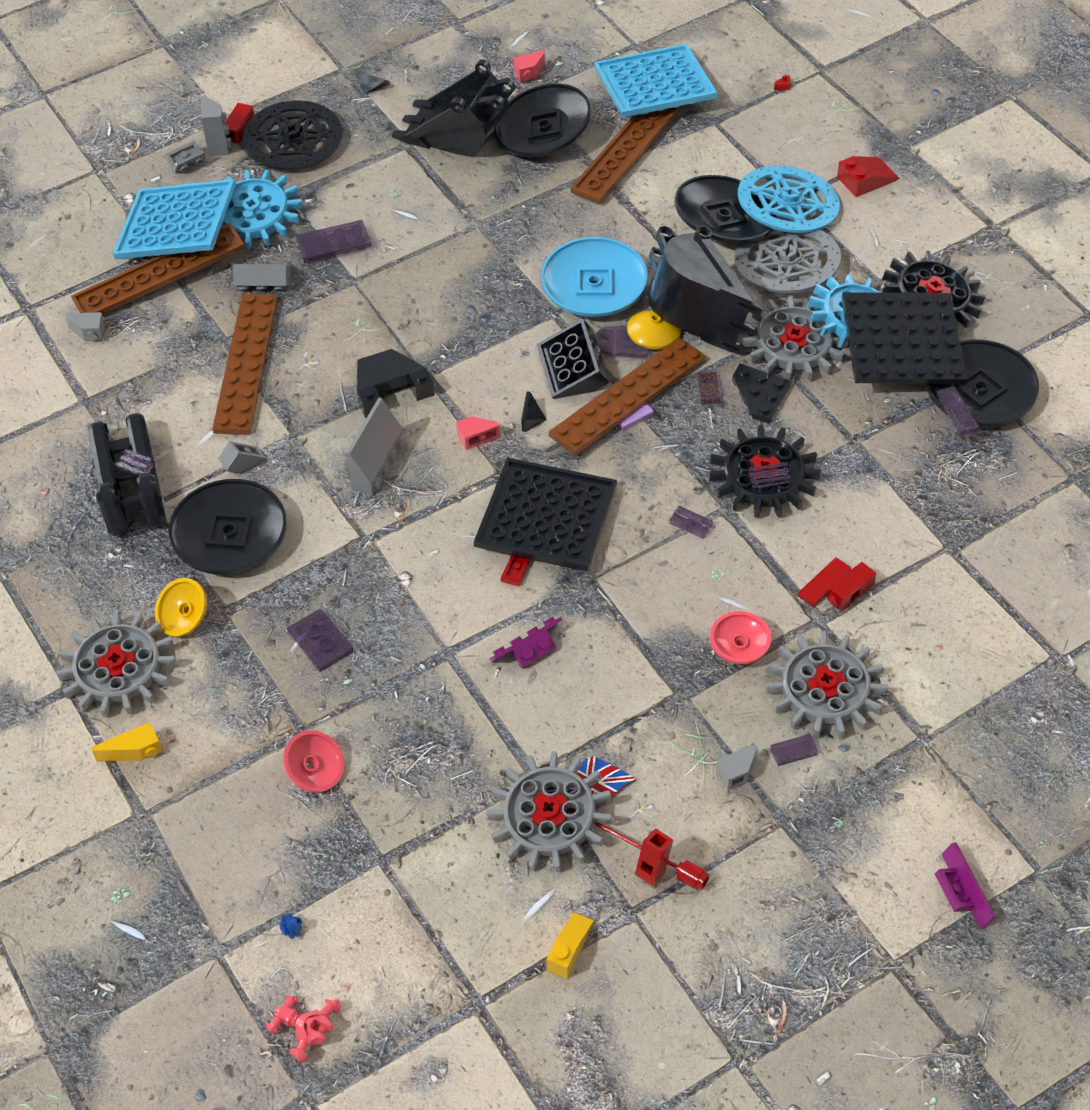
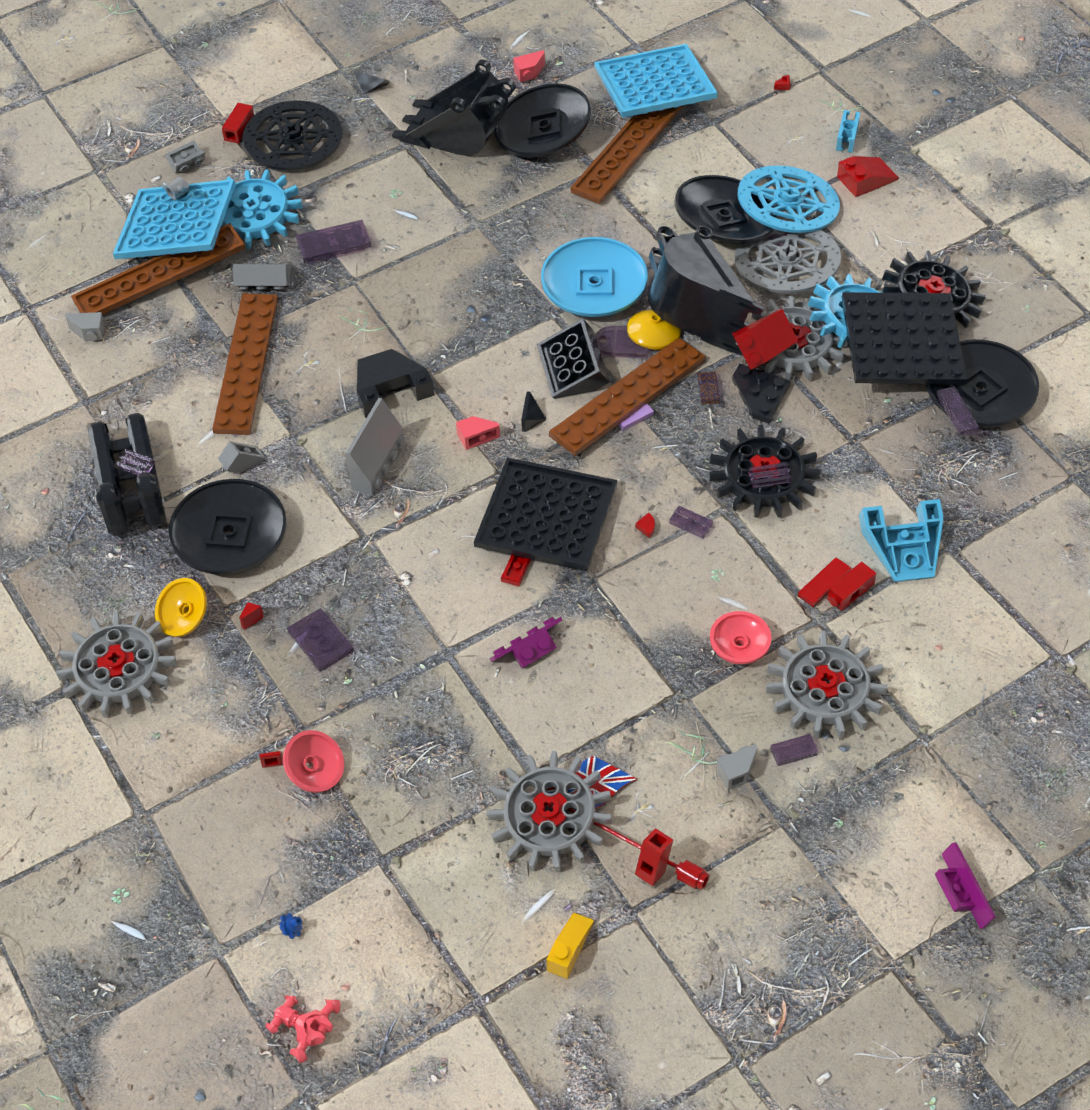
(130, 746): yellow slope -> none
(176, 188): none -> light grey piece
(214, 127): light grey slope -> none
(250, 615): none -> red slope
(271, 759): none -> red slope
(646, 525): none -> red tile
(765, 338): none -> red slope
(848, 131): none -> medium azure piece
(905, 549): none -> medium azure wedge

